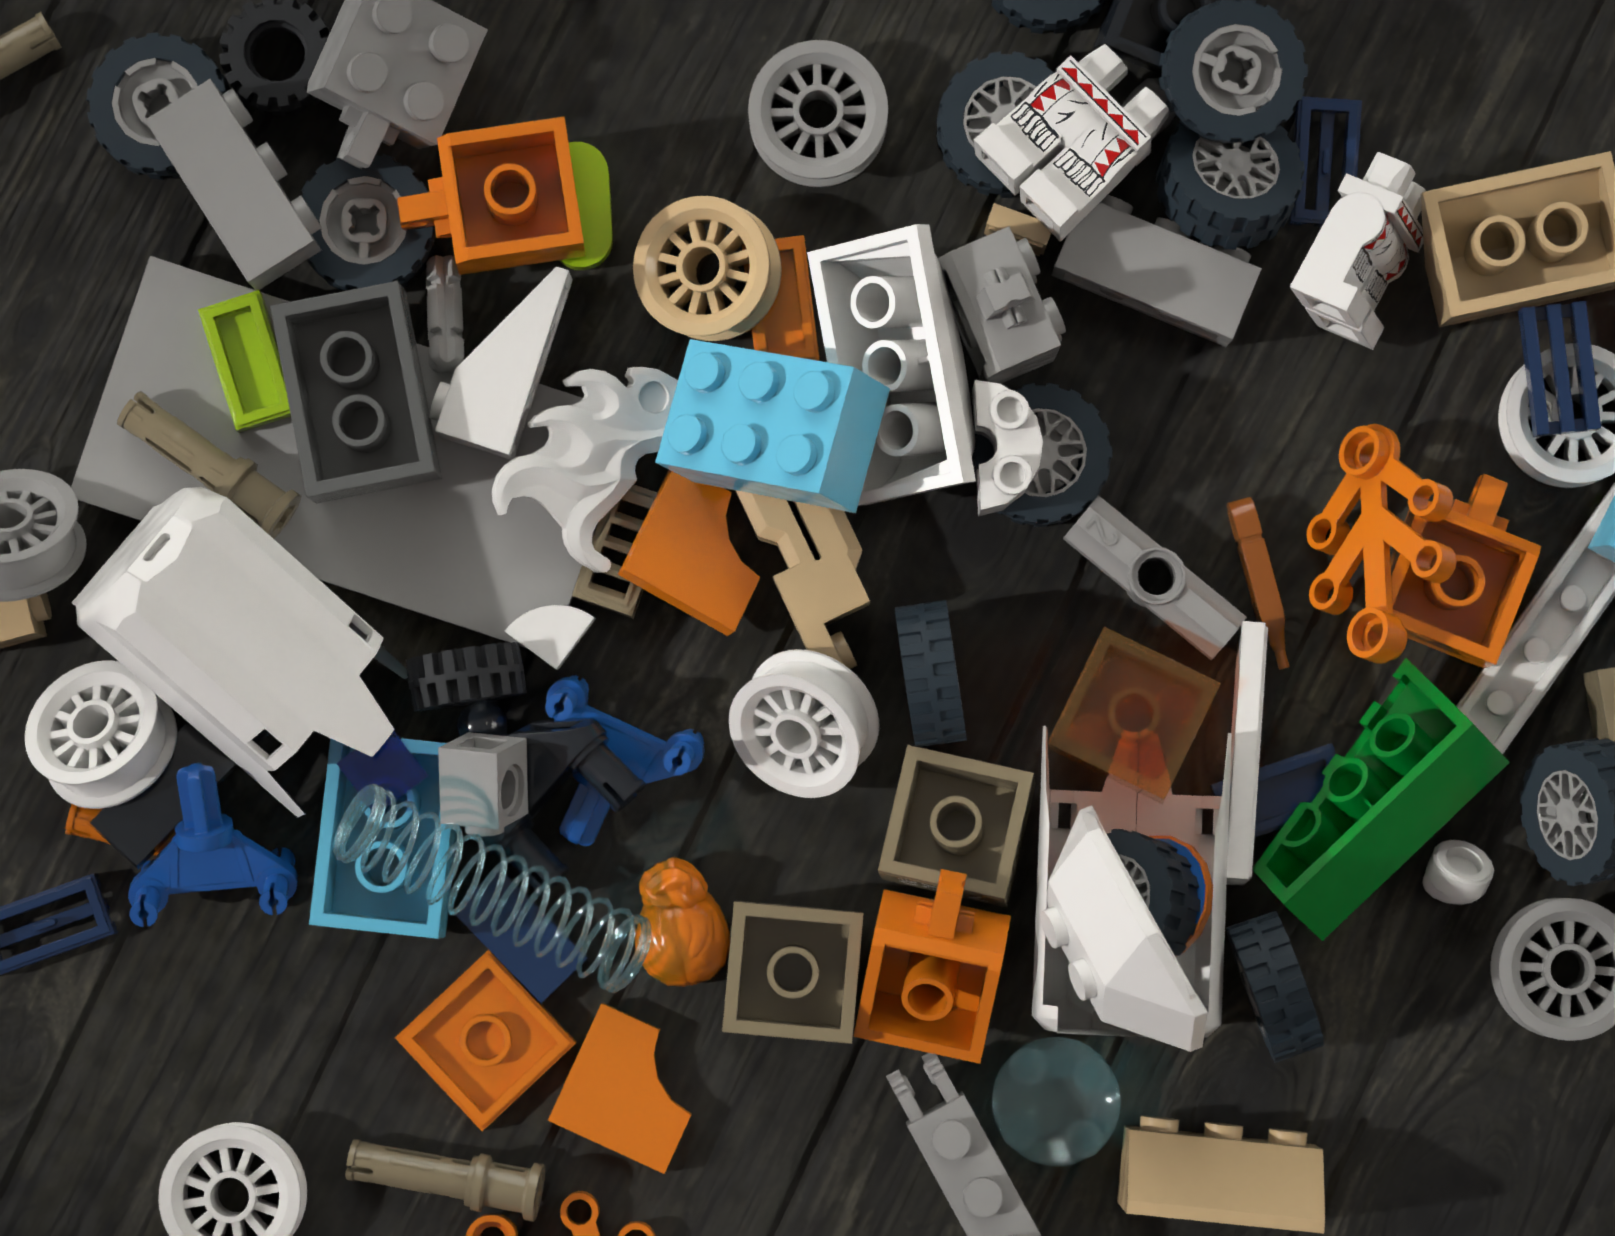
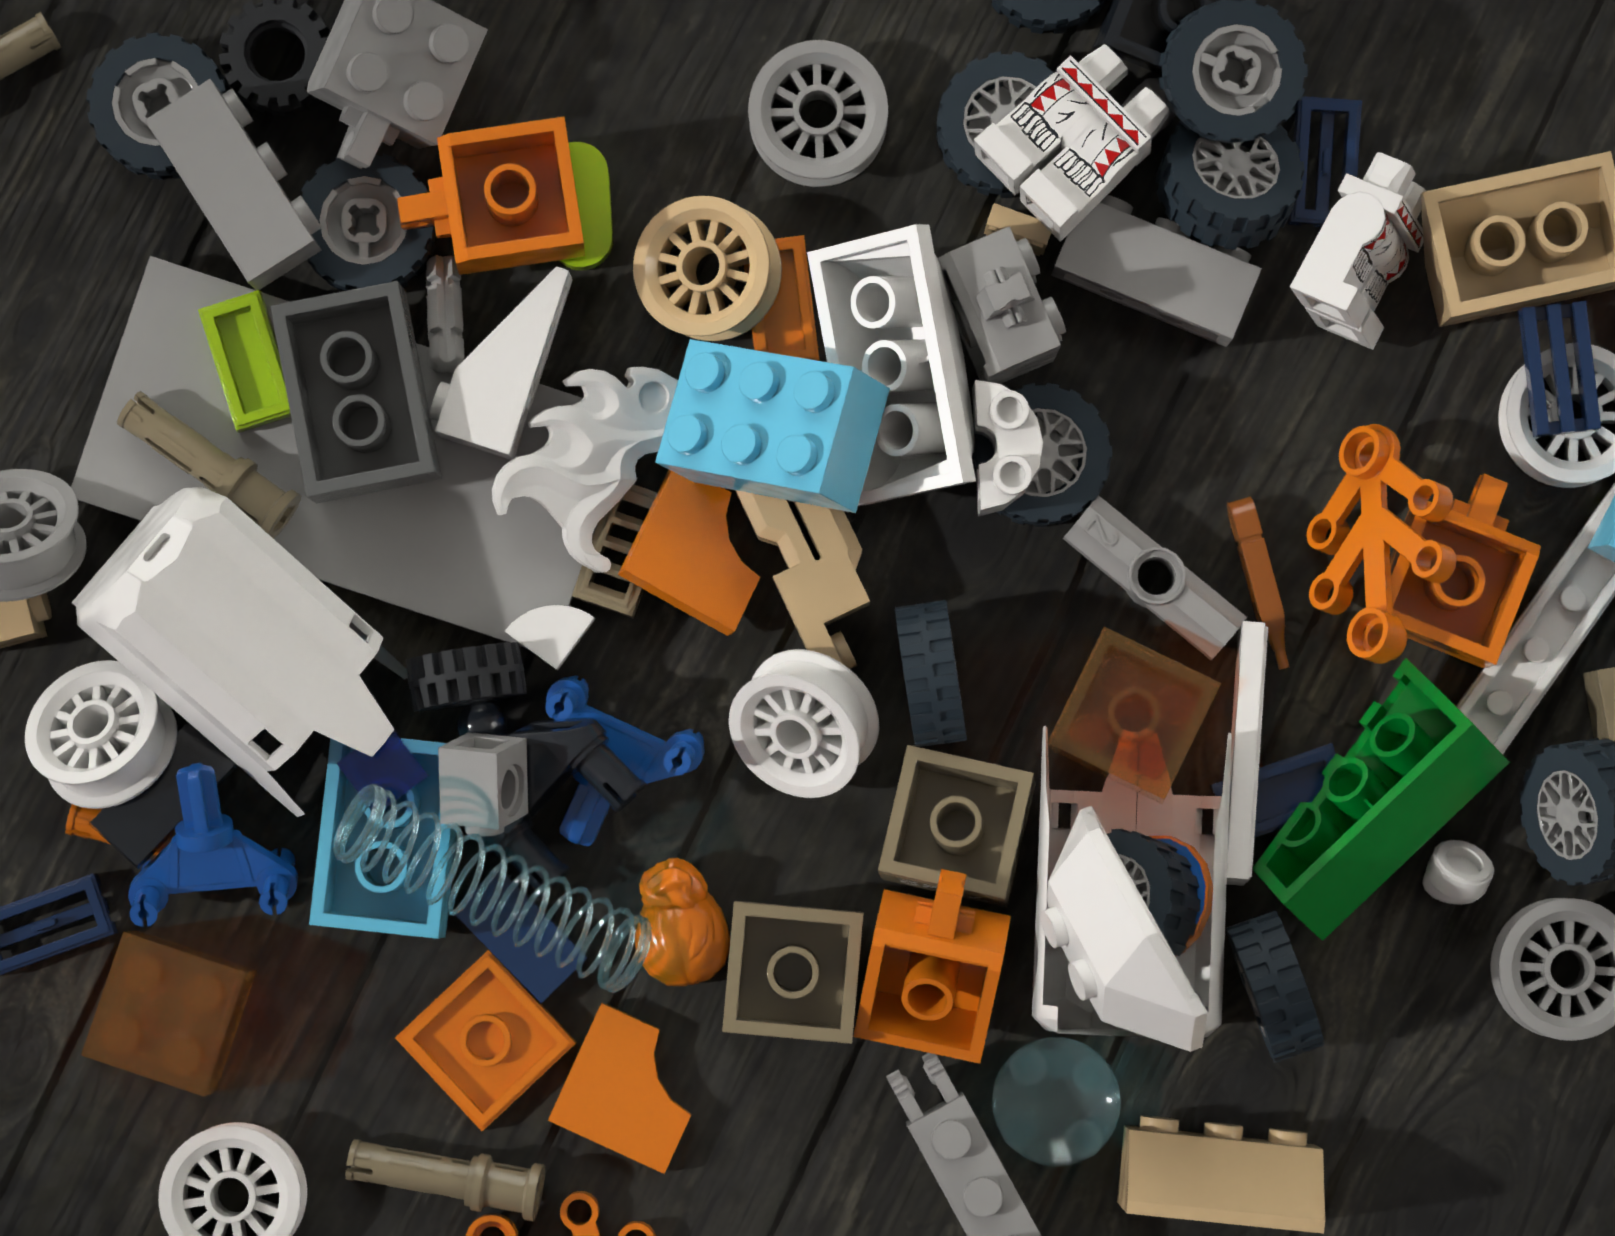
(169, 1012): none -> clear orange brick

